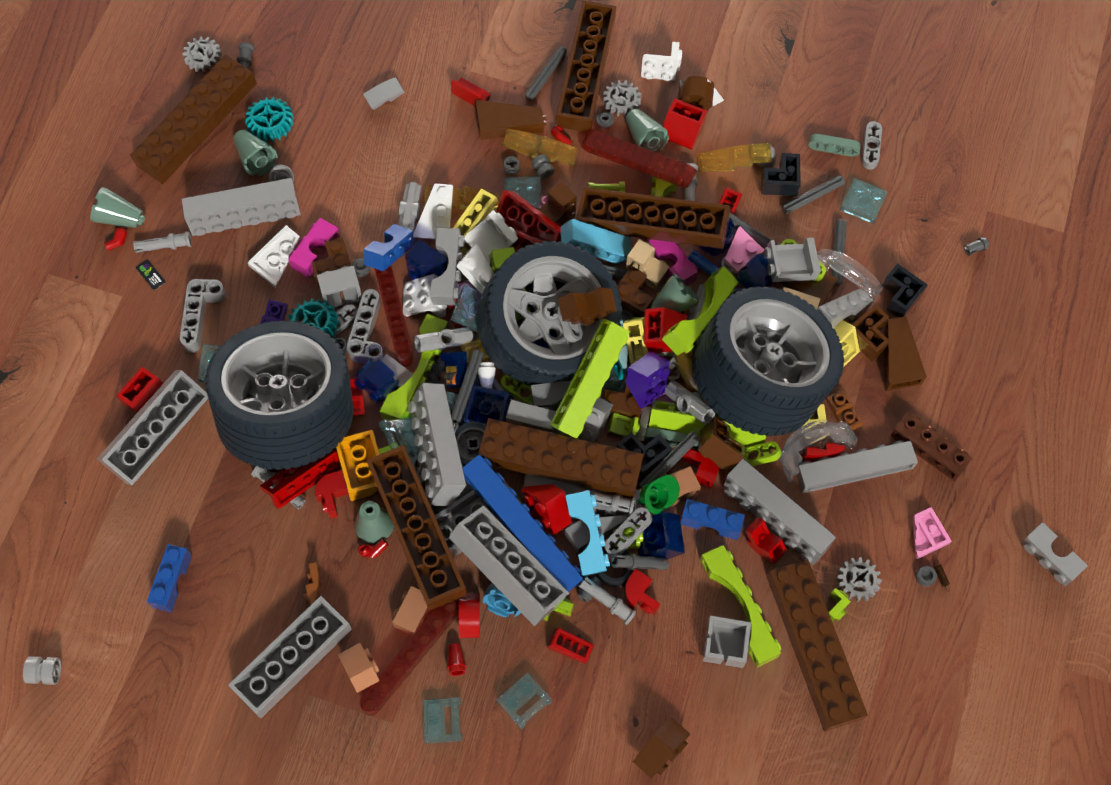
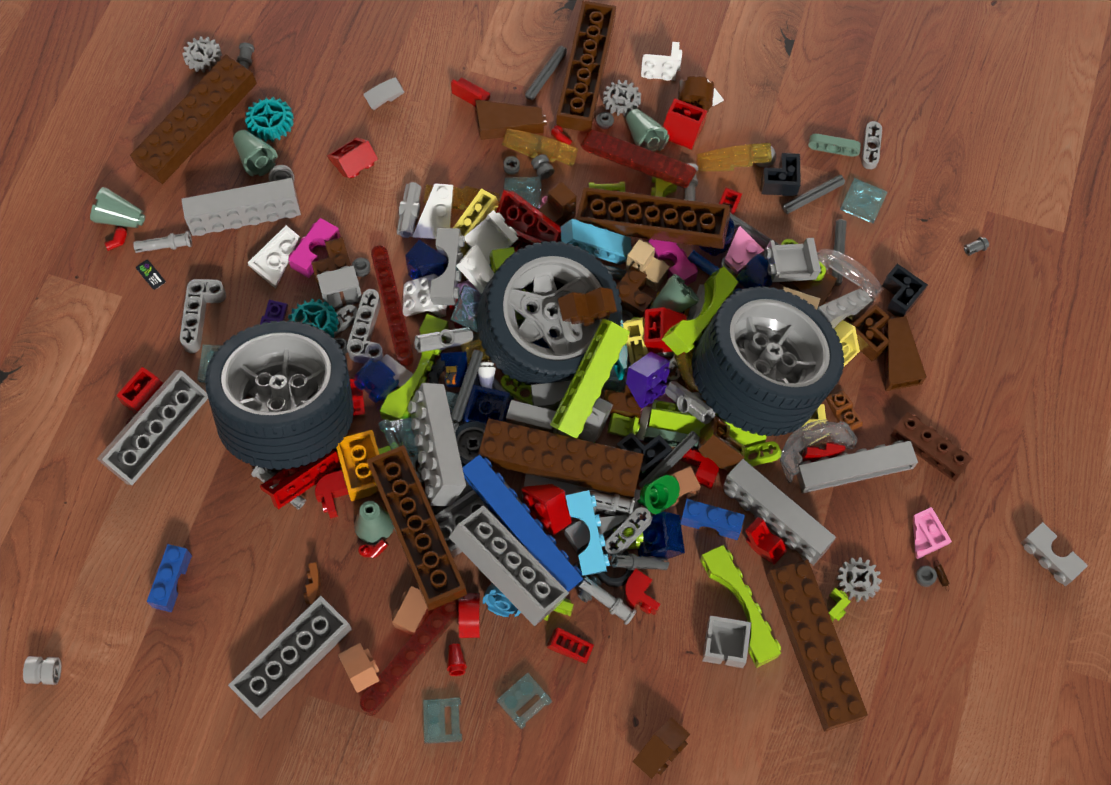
(353, 157): none -> slope
(396, 242): blue arch -> none

